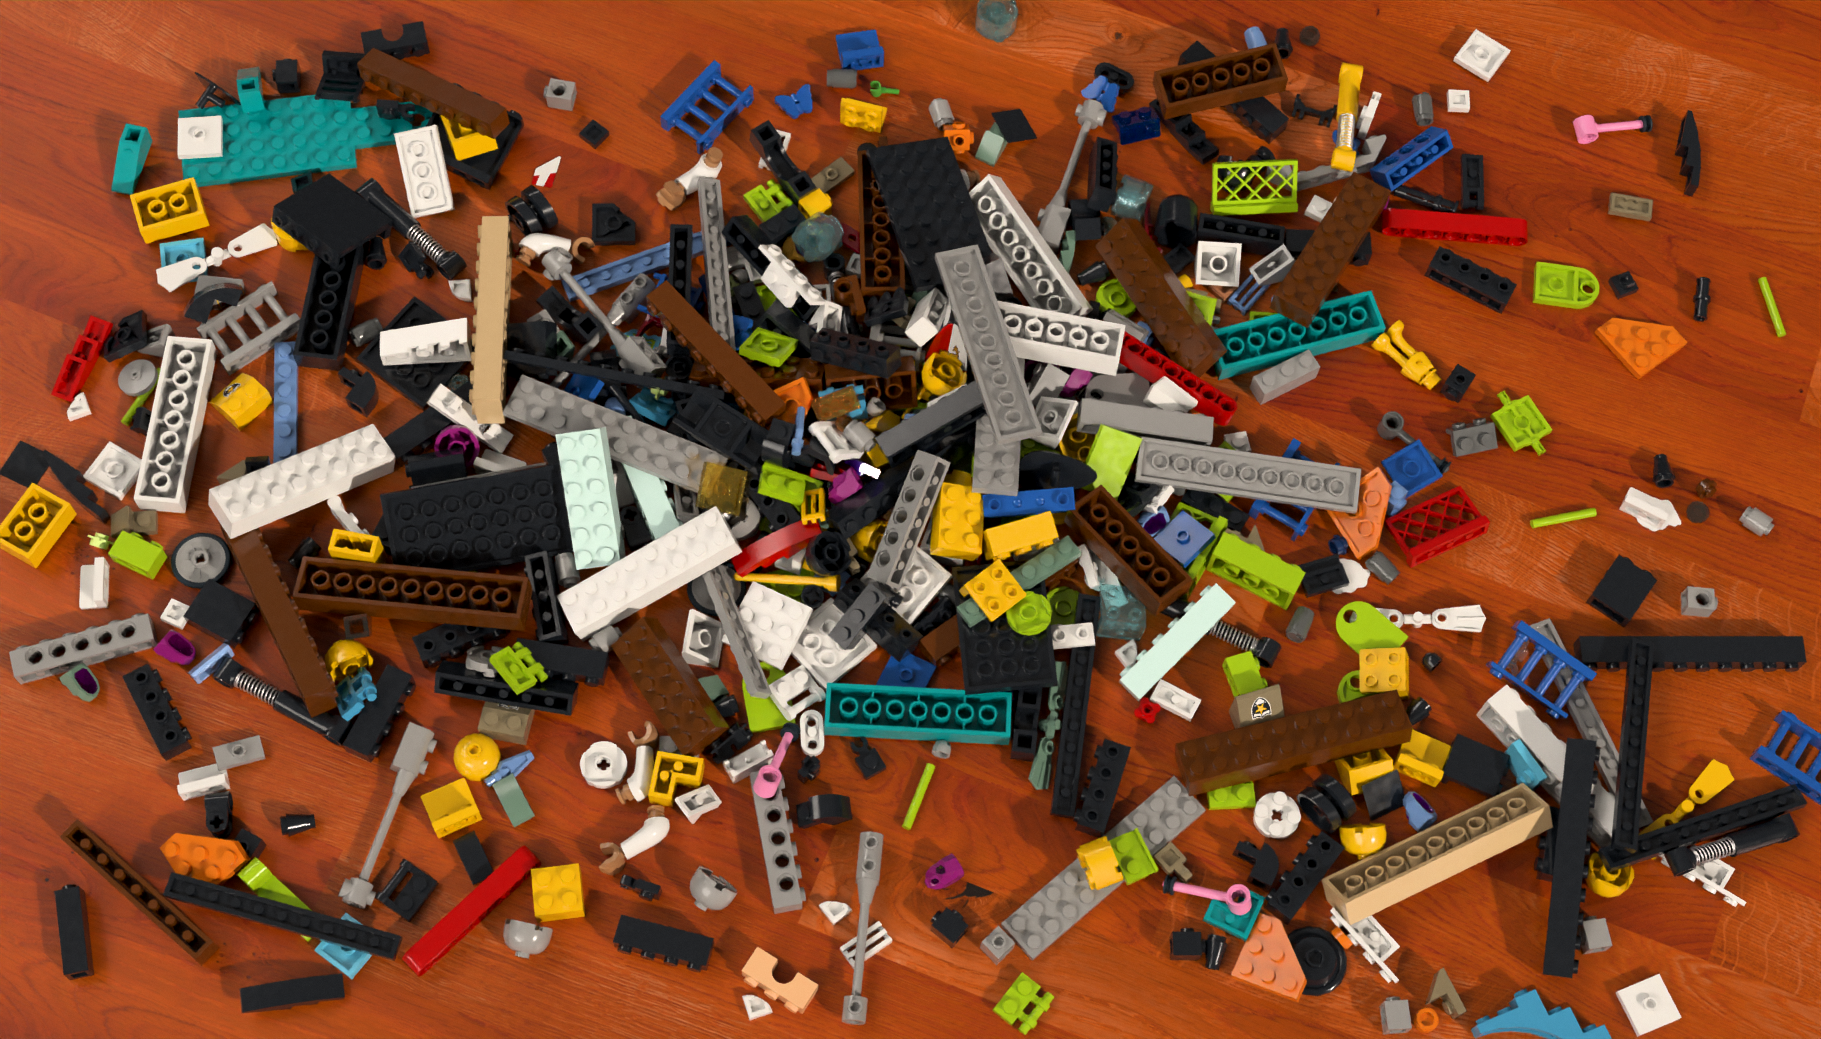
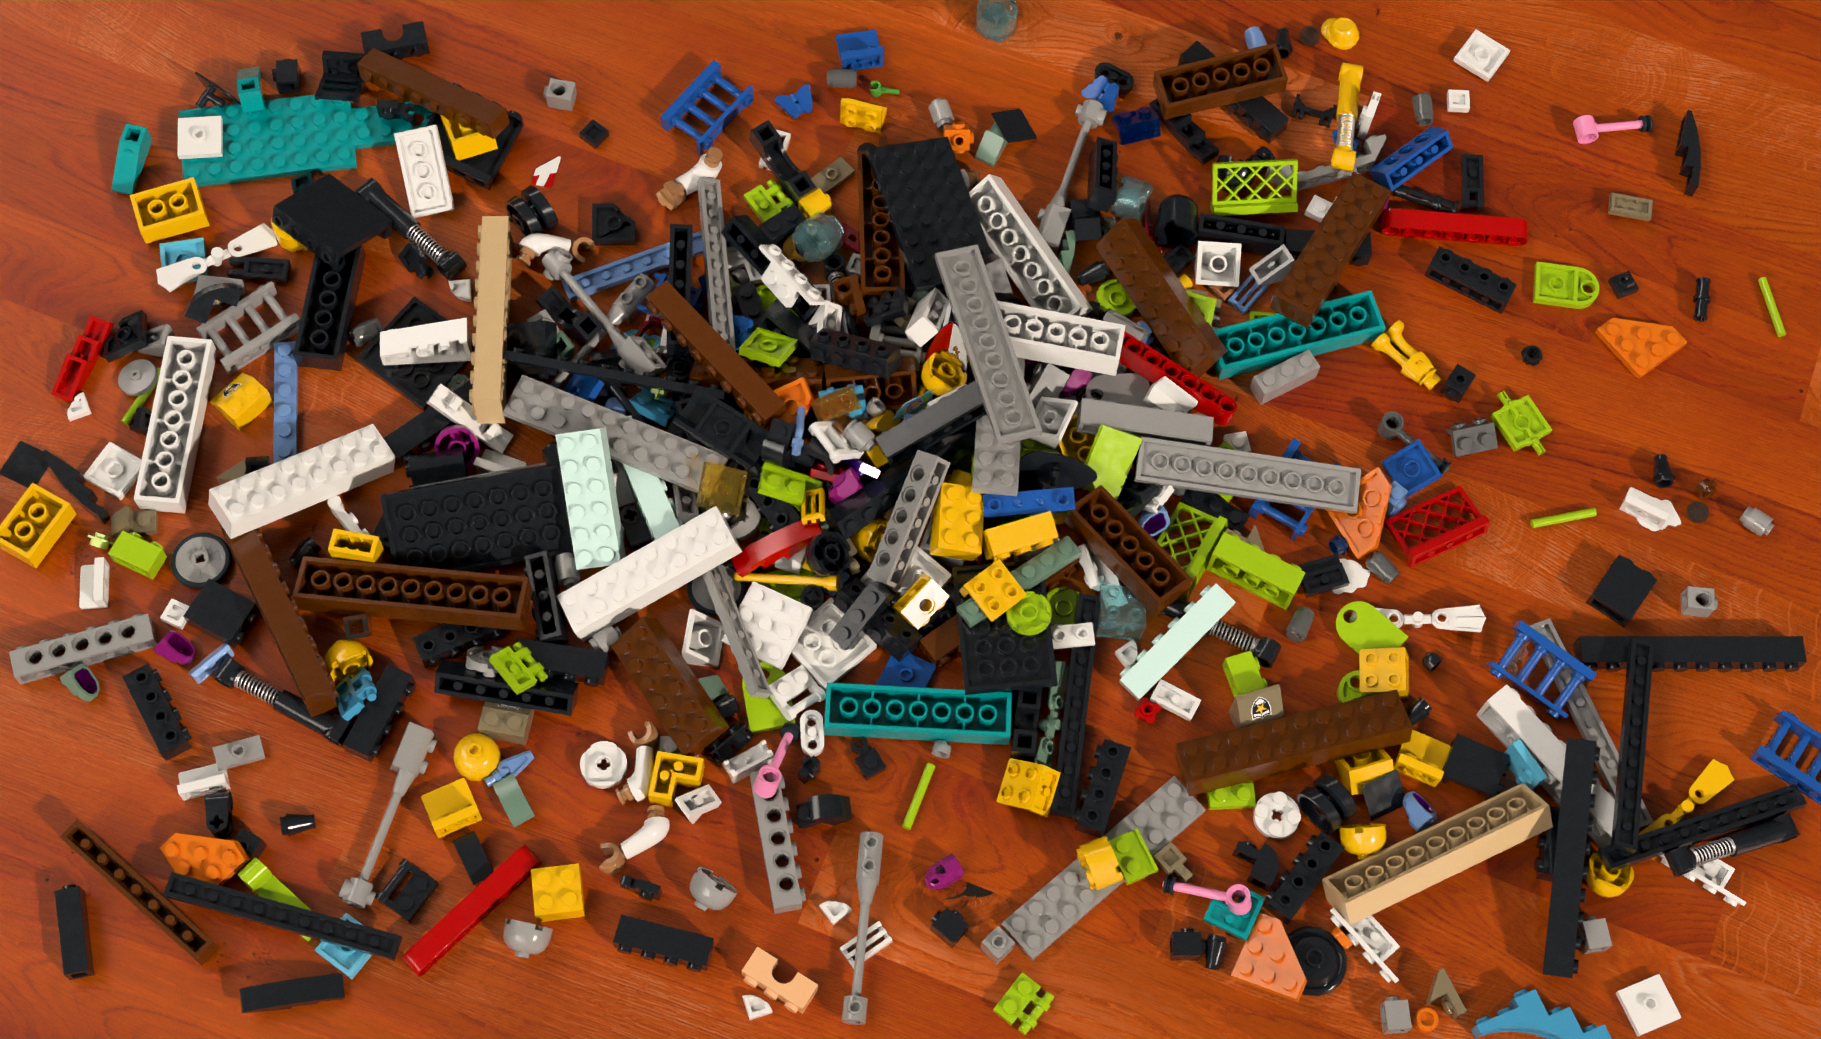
(260, 269): none -> black hinge
(364, 391): black brick -> none
(376, 254): black cone -> none
(909, 603): none -> brick
(914, 405): none -> sticker
(1028, 786): none -> yellow bracket
(1184, 538): plate -> none
(1340, 32): none -> yellow hat
(1535, 352): none -> black plate

